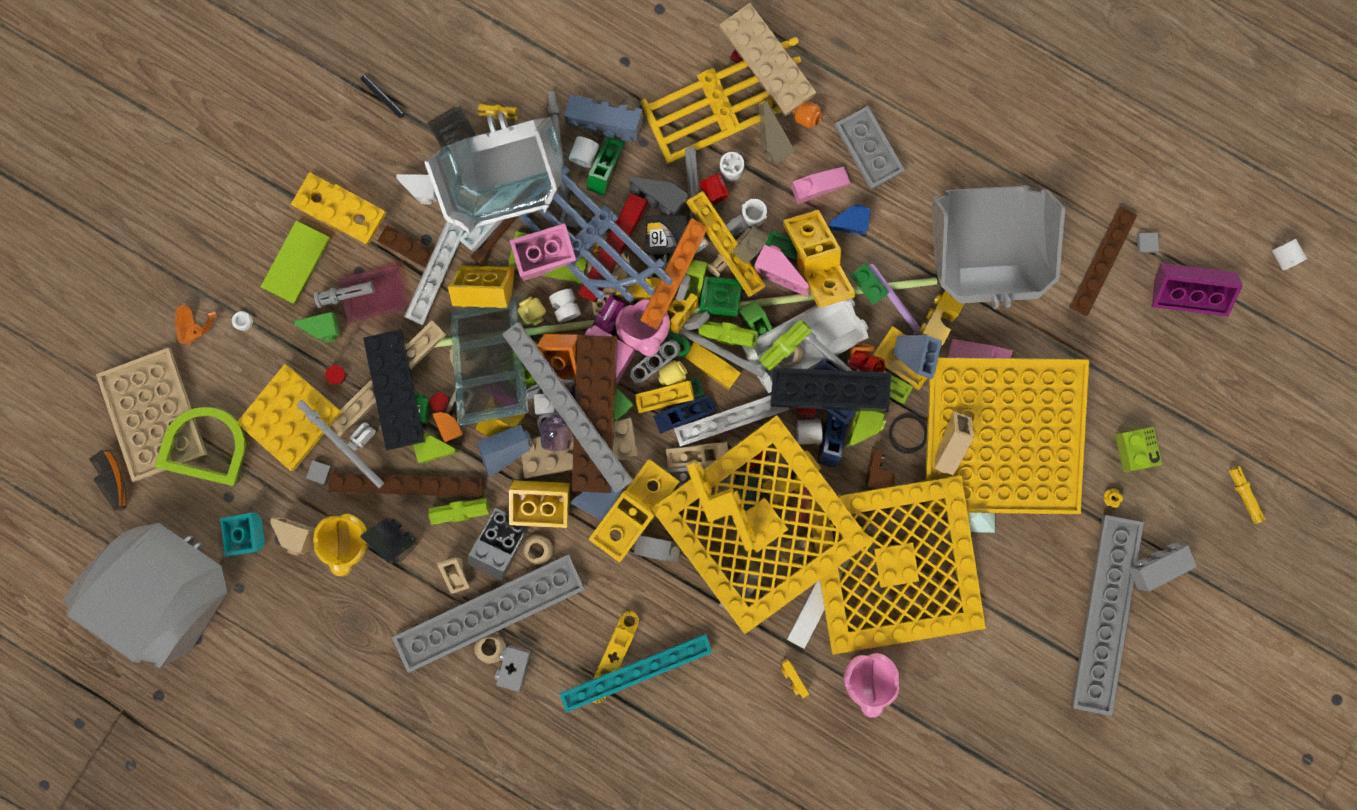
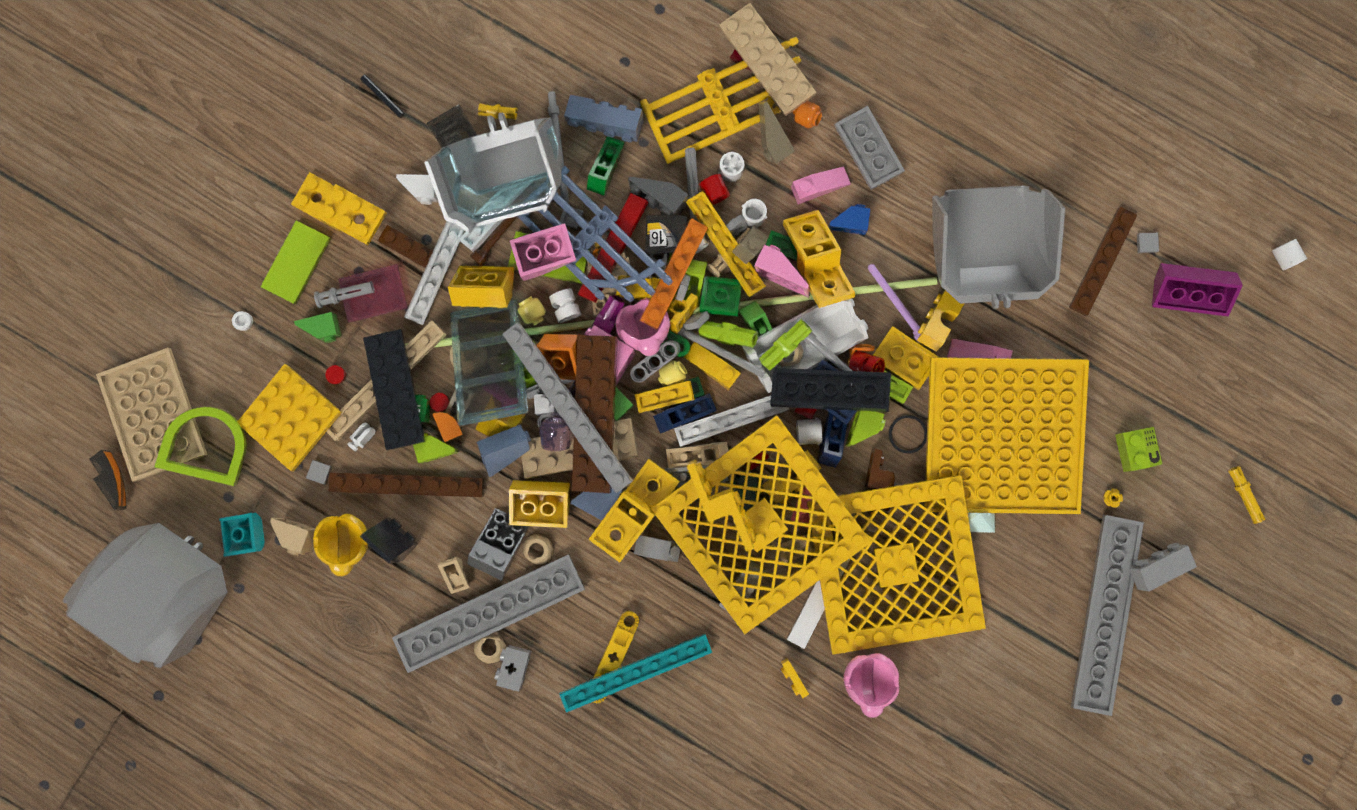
(186, 329): orange helmet -> none
(314, 416): light grey bar -> none
(459, 511): lime piece -> none
(584, 152): white piece -> none
(869, 284): green plate -> none
(918, 353): sand blue slope -> none
(954, 443): tan slope -> none

